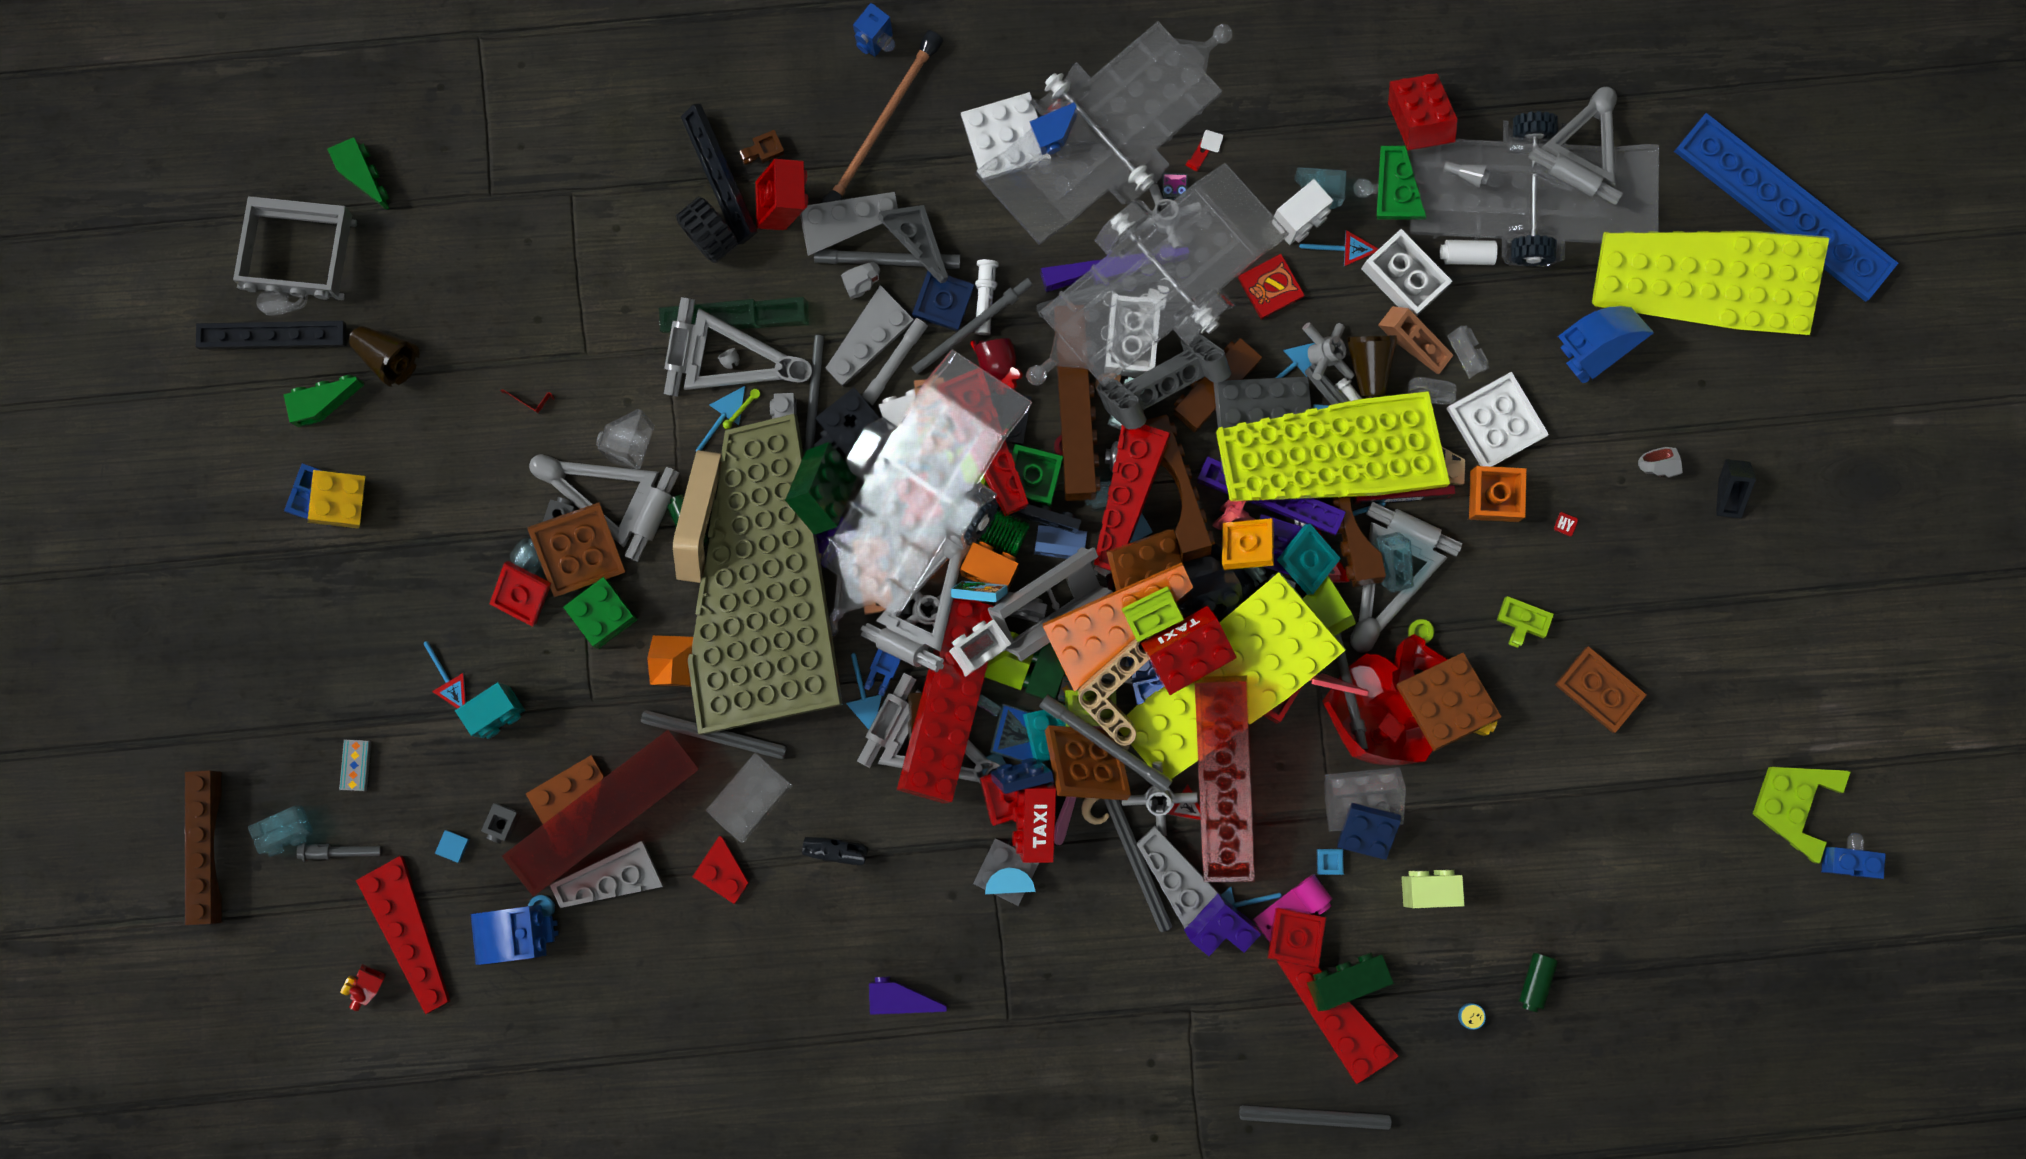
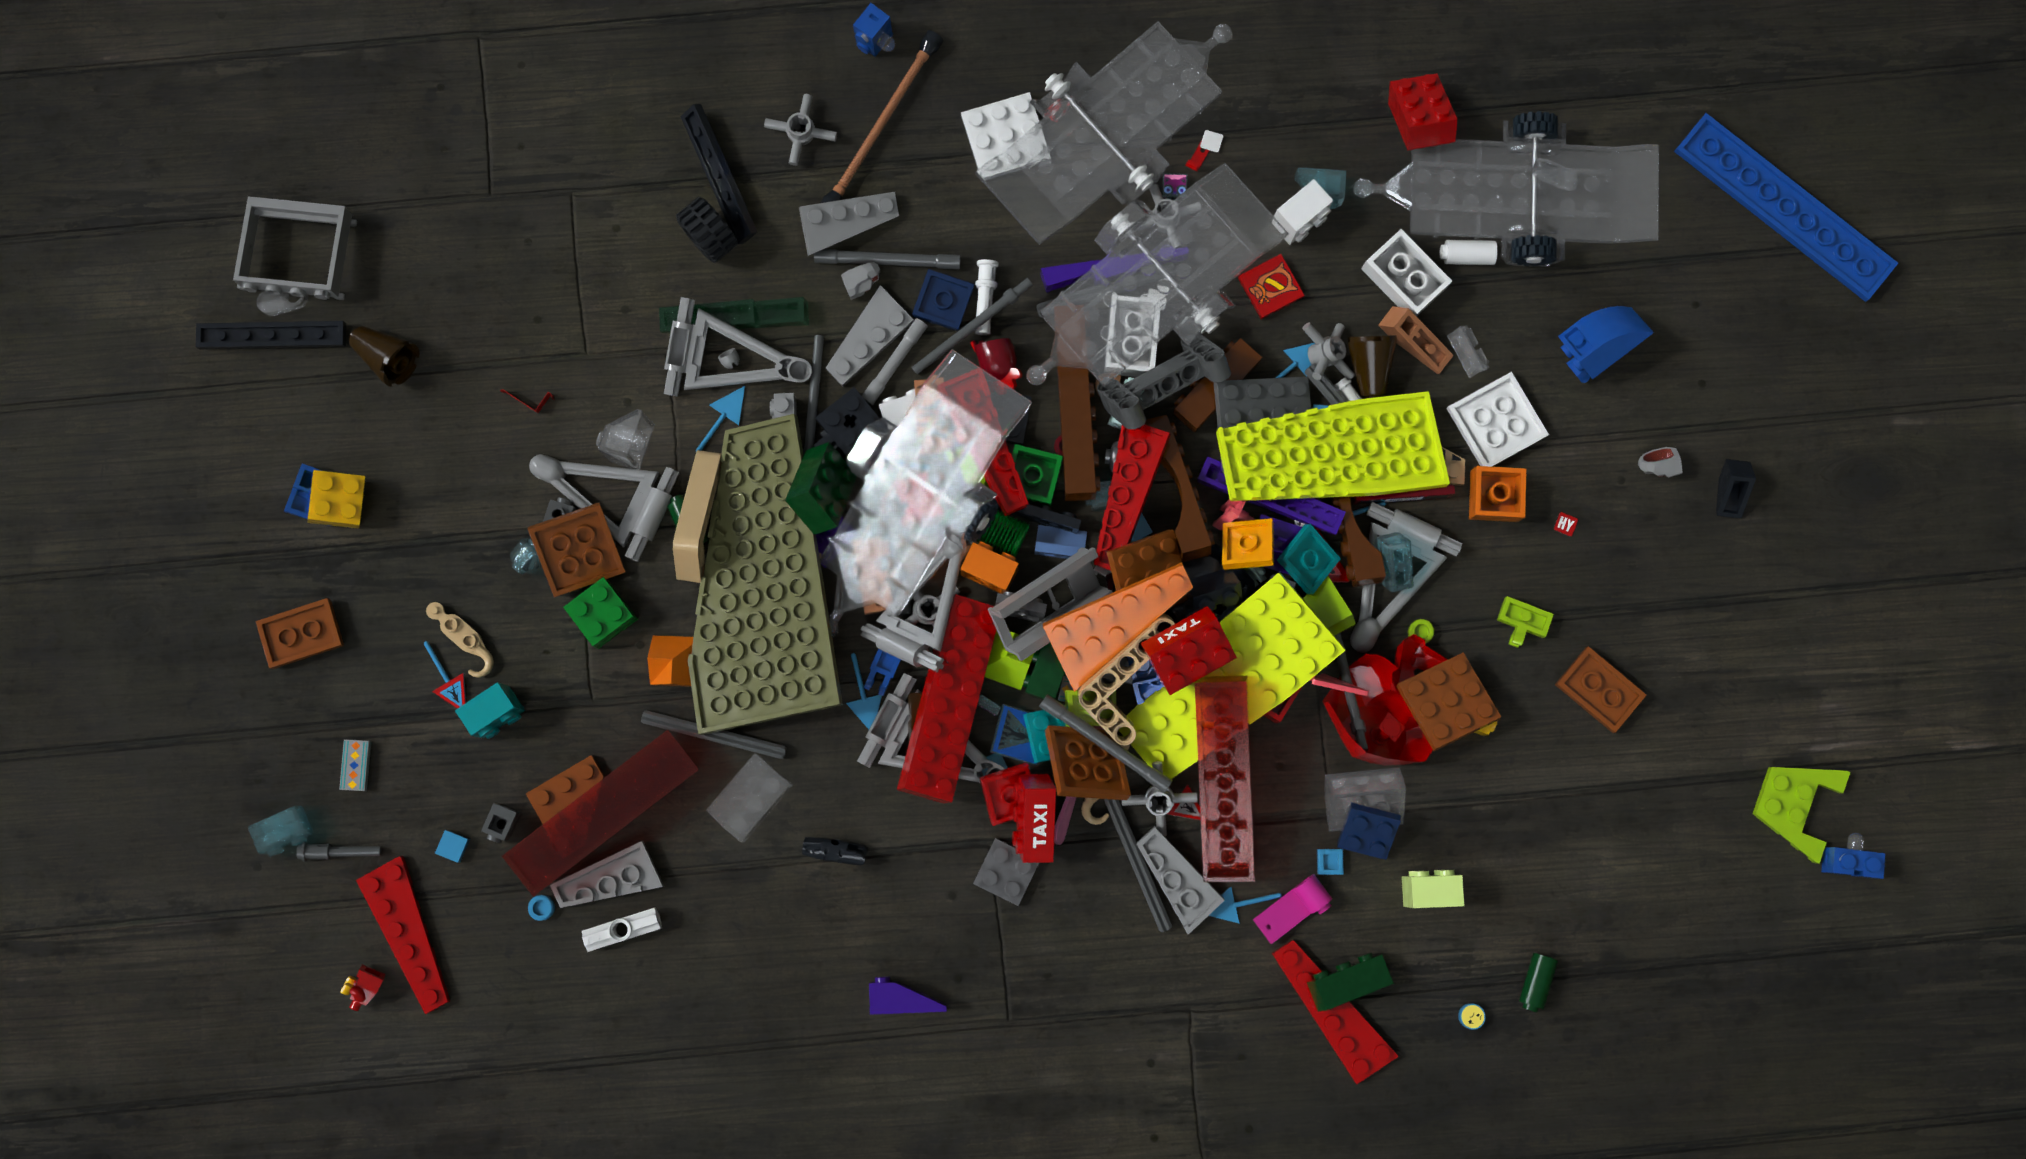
(202, 891): reddish brown arch -> none
(299, 633): none -> dark orange plate
(318, 402): green slope -> none
(352, 163): green slope -> none
(462, 635): none -> tan piece
(511, 934): blue piece -> none
(520, 593): red tile -> none
(606, 933): none -> white piece
(722, 872): red wing -> none
(754, 394): lime hinge -> none
(765, 146): reddish brown plate -> none
(780, 194): red brick -> none
(795, 122): none -> light grey bar
(914, 231): dark grey wing -> none
(979, 591): medium azure tile -> none
(979, 647): white window -> none
(1009, 881): medium azure tile -> none
(1021, 776): dark blue plate -> none
(1054, 128): blue slope -> none
(1152, 614): lime plate -> none
(1218, 922): dark purple brick -> none
(1296, 938): red tile -> none
(1315, 1117): dark grey axle -> none
(1354, 248): piece -> none
(1397, 186): green wing -> none
(1440, 391): clear piece -> none
(1471, 173): light grey cone -> none
(1576, 170): light grey piece -> none
(1714, 277): neon yellow wing -> none

